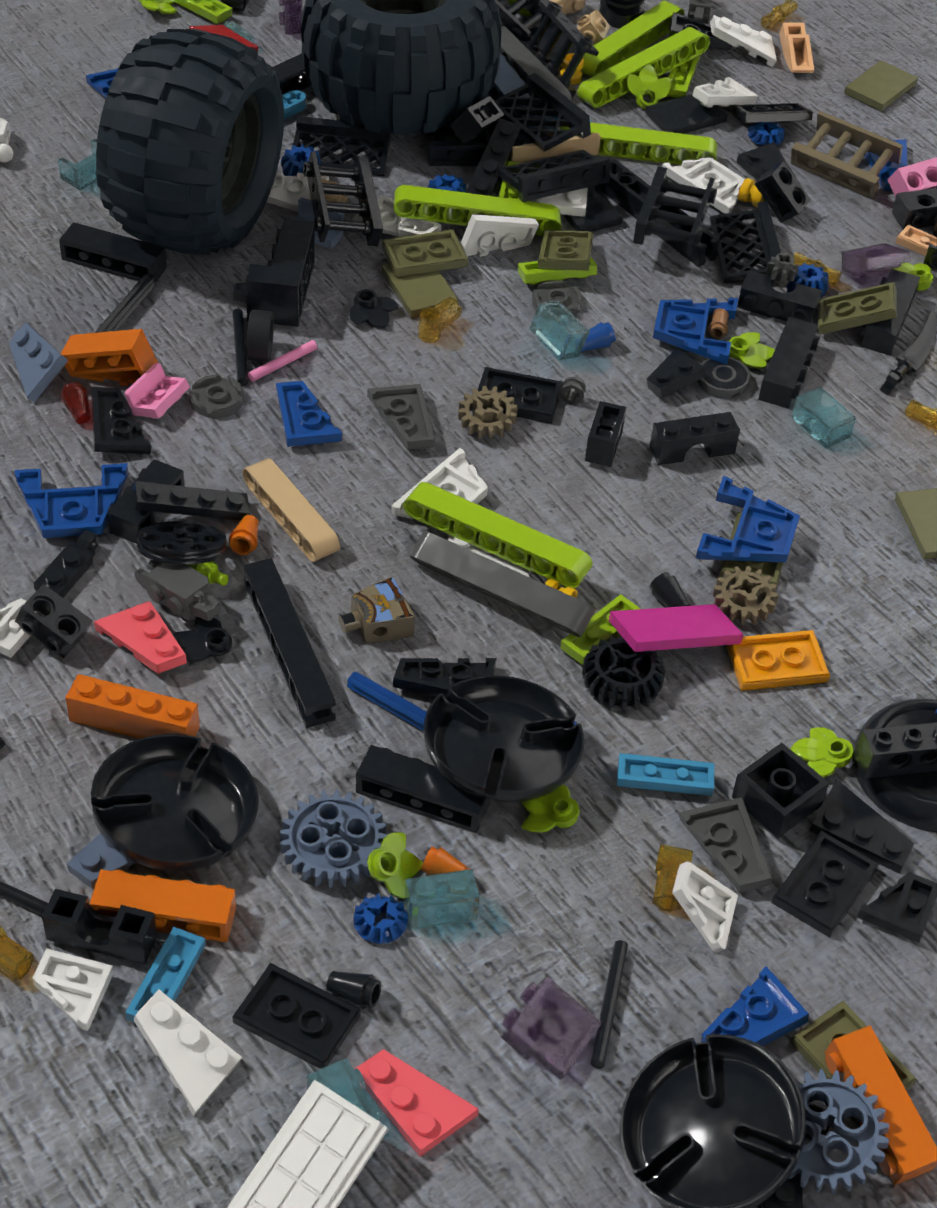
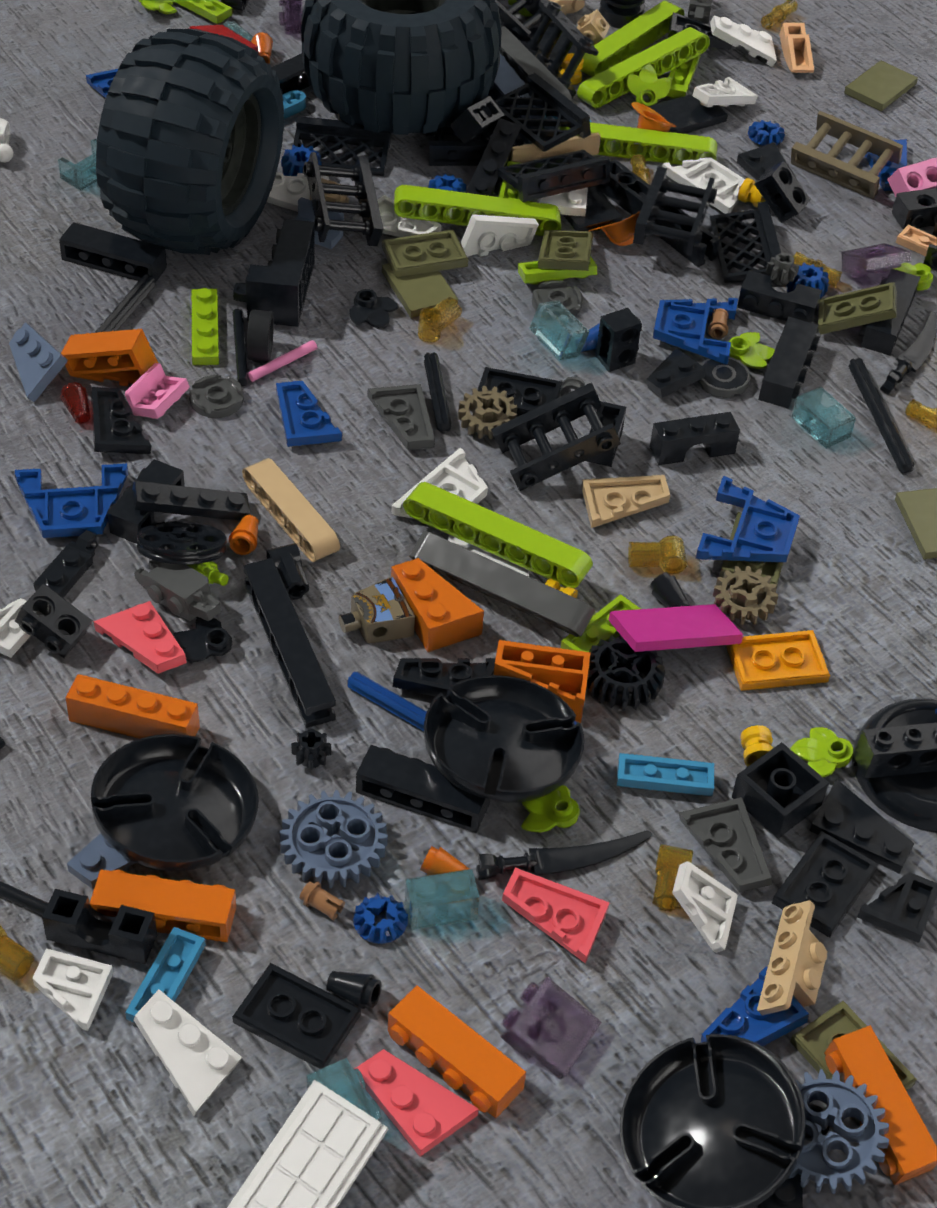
(205, 327): none -> lime plate
(265, 45): none -> orange cone
(289, 566): none -> black piece
(311, 748): none -> black gear
(321, 900): none -> medium nougat pin
(396, 862): lime plate -> none
(437, 392): none -> black axle
(440, 609): none -> orange wedge
(456, 1052): none -> orange brick
(547, 418): none -> black fence
(550, 667): none -> orange wedge
(557, 910): none -> coral wing
(558, 860): none -> black sword
(609, 1004): black bar -> none
(618, 339): none -> black brick
(621, 232): none -> orange piece
(623, 496): none -> tan wing
(639, 168): none -> clear yellow pin
(651, 119): none -> orange piece
(667, 554): none -> clear yellow piece
(756, 742): none -> yellow wheel
(772, 112): black tile -> none
(794, 962): none -> tan bracket
(881, 416): none -> black axle

